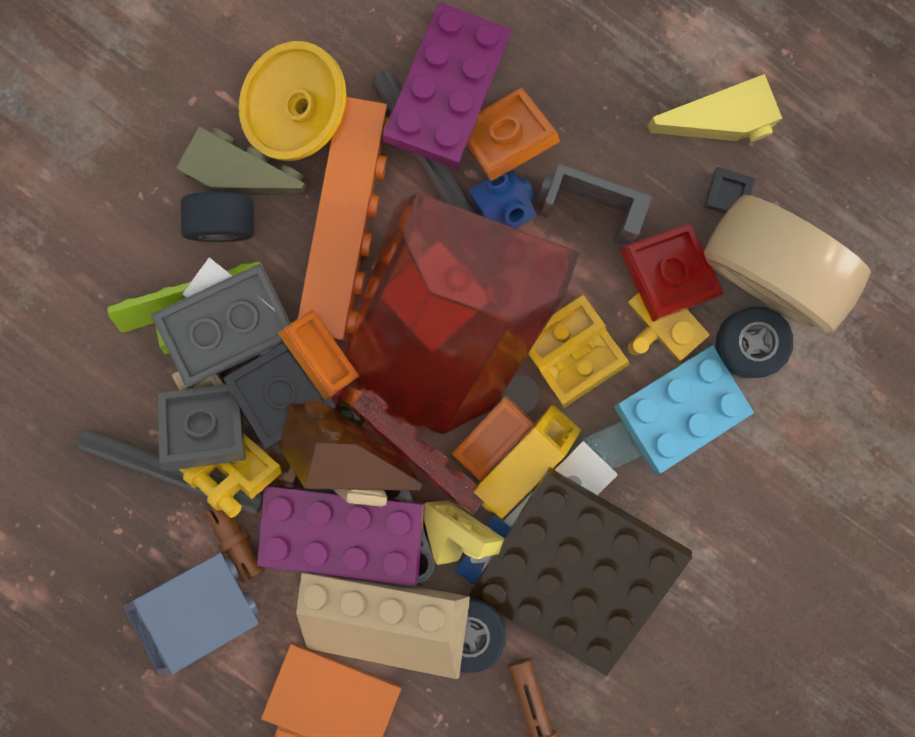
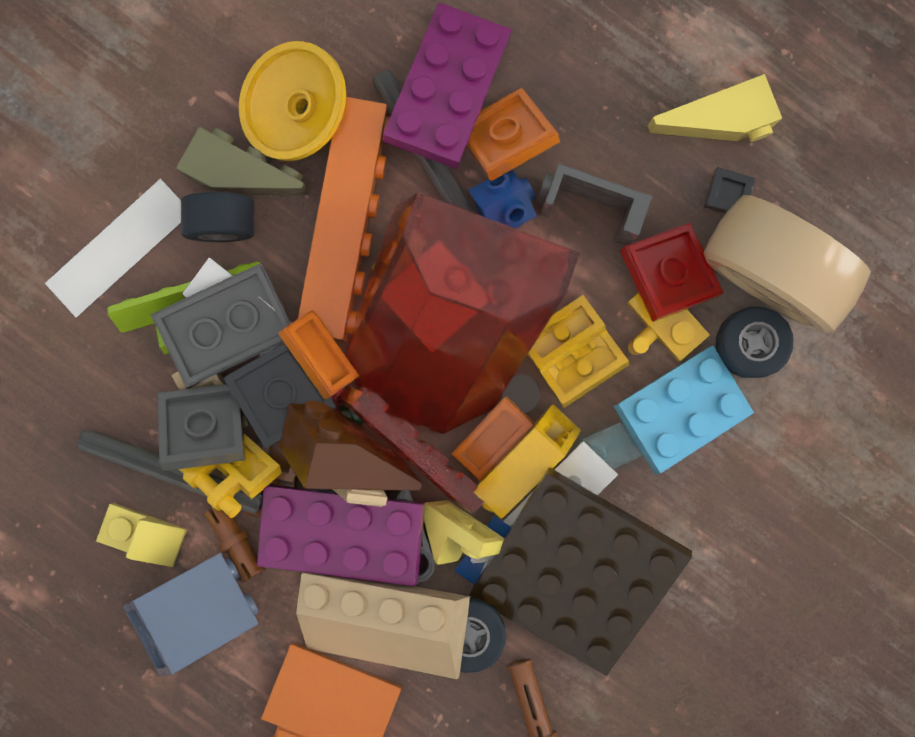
(117, 248): none -> white sticker
(141, 535): none -> light yellow slope

